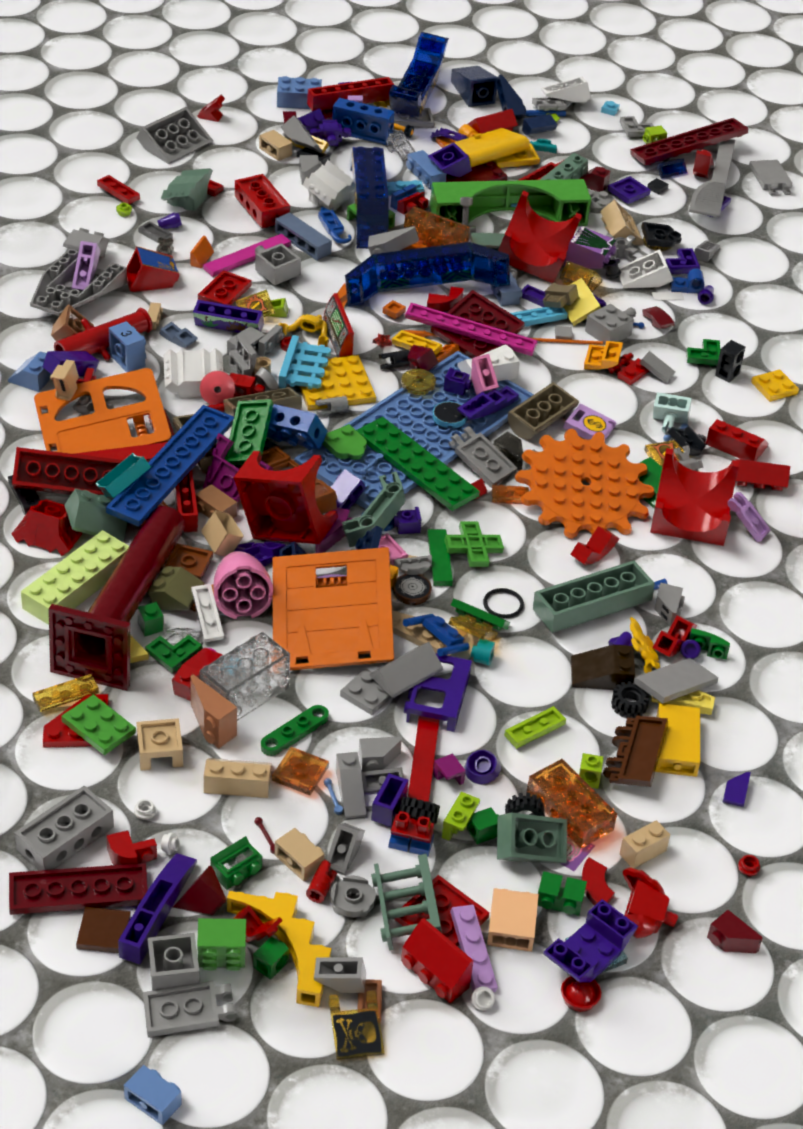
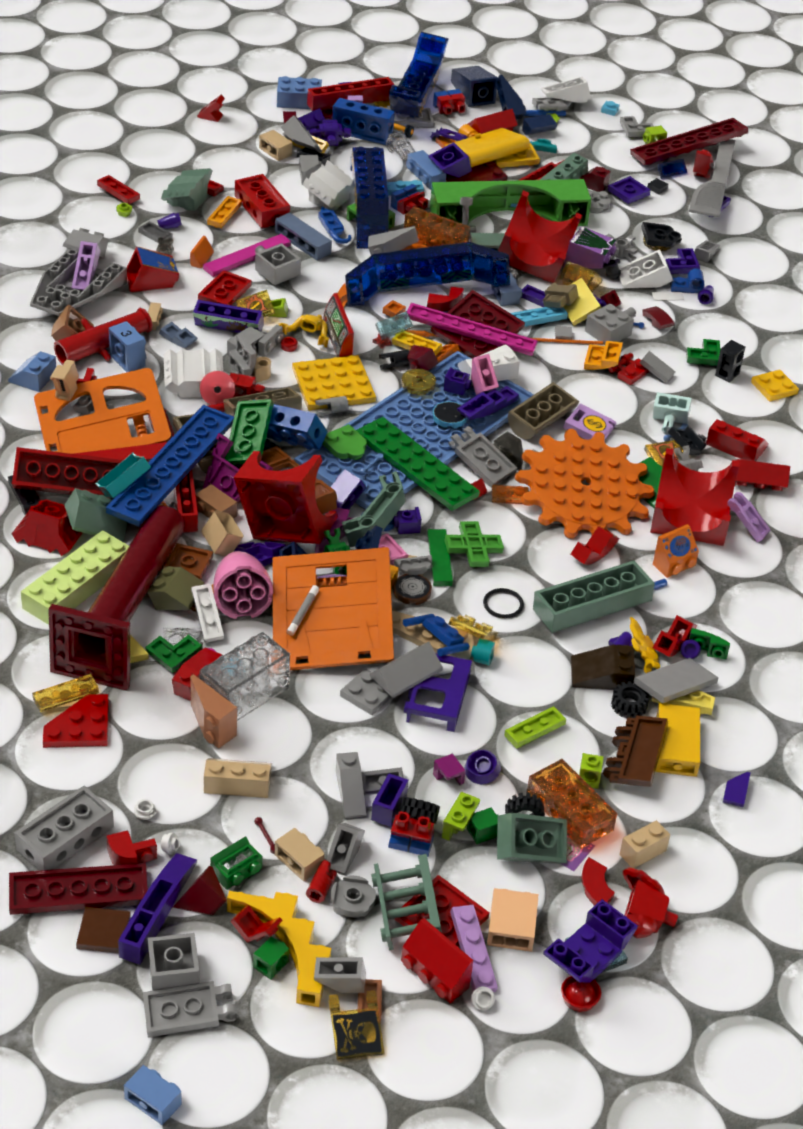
(82, 360): dark purple brick -> none
(98, 724): bright green plate -> none
(150, 619): green brick -> none
(159, 740): tan panel -> none
(174, 136): light grey slope -> none
(221, 943): bright green brick -> none
(224, 212): none -> light orange plate
(265, 378): light grey hat -> none
(292, 373): medium azure fence -> none
(294, 730): green plate -> none
(300, 771): clear orange plate -> none
(303, 609): none -> light grey bar
(335, 545): none -> green pin
(338, 809): medium blue hinge -> none
(378, 752): light grey slope -> none
(394, 325): none -> clear light blue plate
(423, 758): red tile -> none
(449, 101): none -> red hips
(480, 615): green plate -> none
(559, 898): green piece -> none
(611, 298): none -> dark red plate
(620, 222): tan slope -> none
(668, 602): light grey slope -> none
(676, 551): none -> orange slope
(733, 934): dark red slope -> none
(749, 865): red plate -> none
(771, 176): light grey tile -> none

